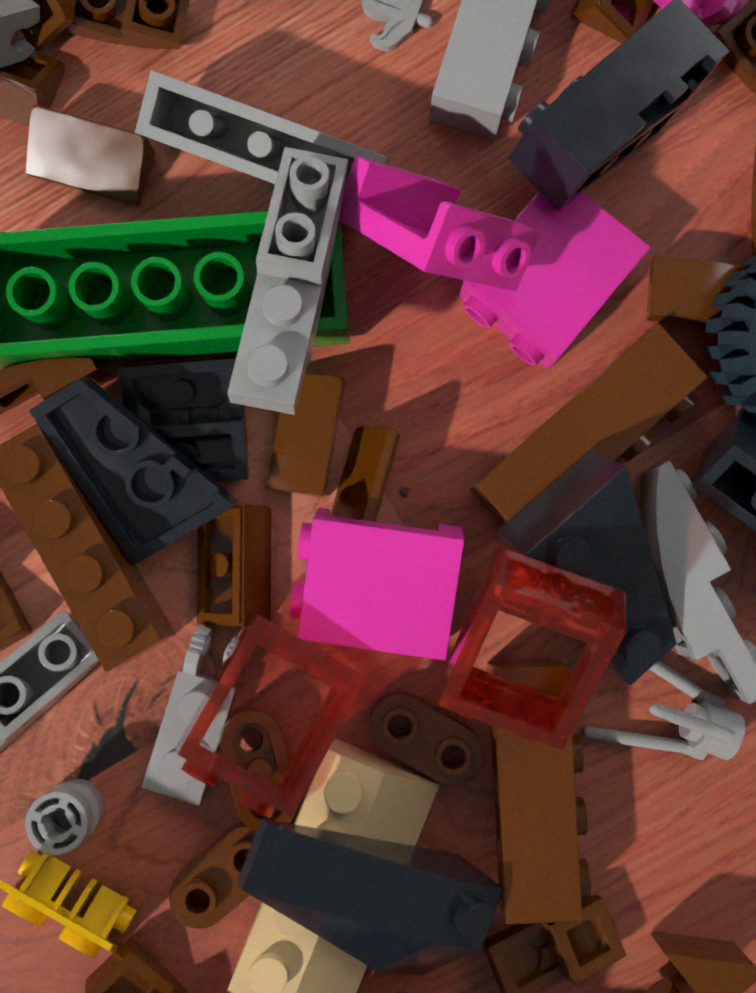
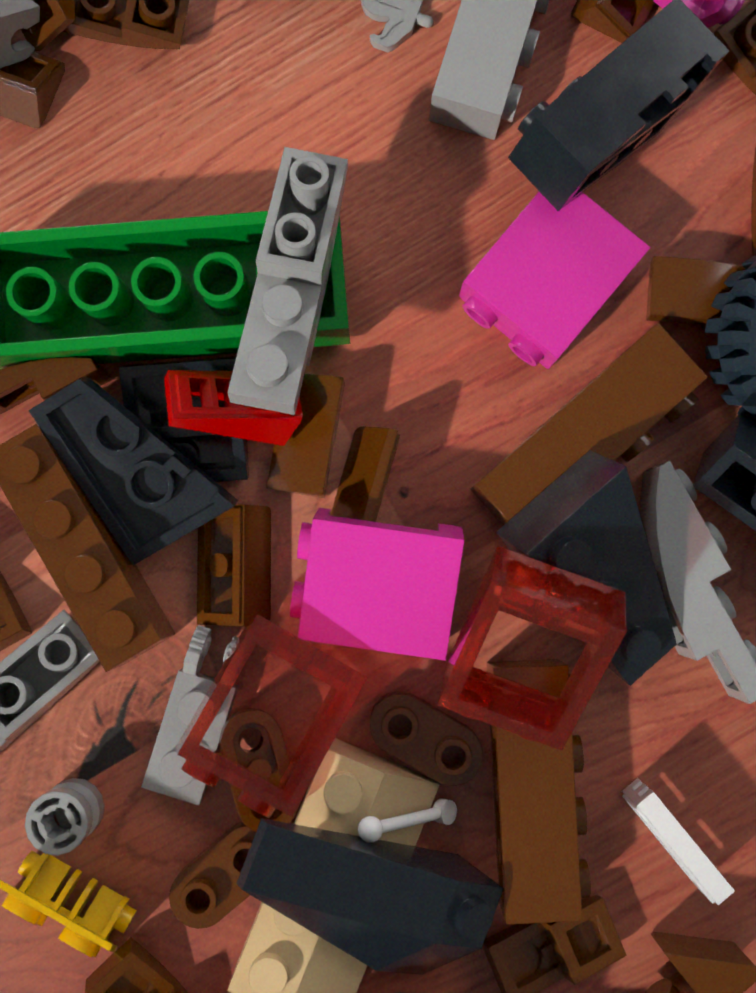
(88, 155): slope -> none
(231, 130): light grey brick -> none
(233, 419): none -> red slope
(429, 230): dark pink panel -> none
(443, 812): none -> white hinge
(677, 842): none -> white tile
(704, 725): light grey plant -> none

